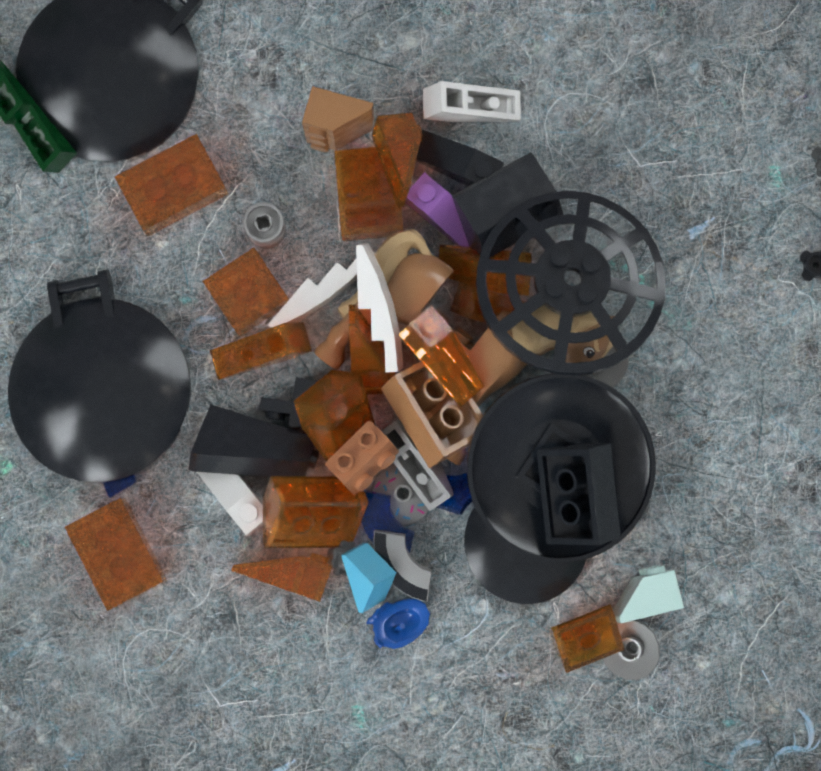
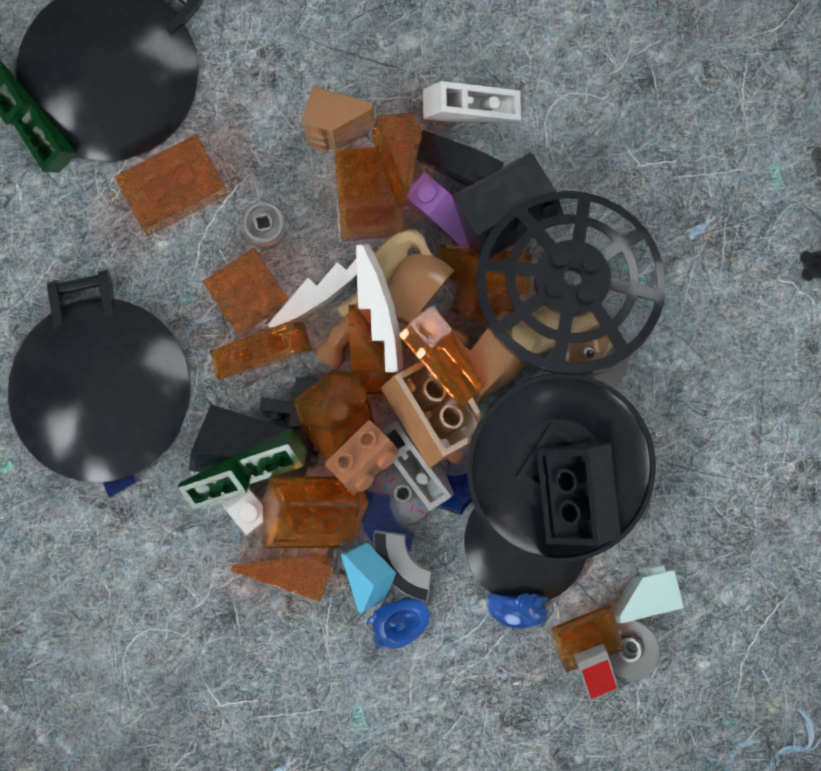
(116, 554): clear orange brick -> none
(233, 476): none -> dark green slope
(519, 610): none -> blue hat
(596, 671): none -> tile

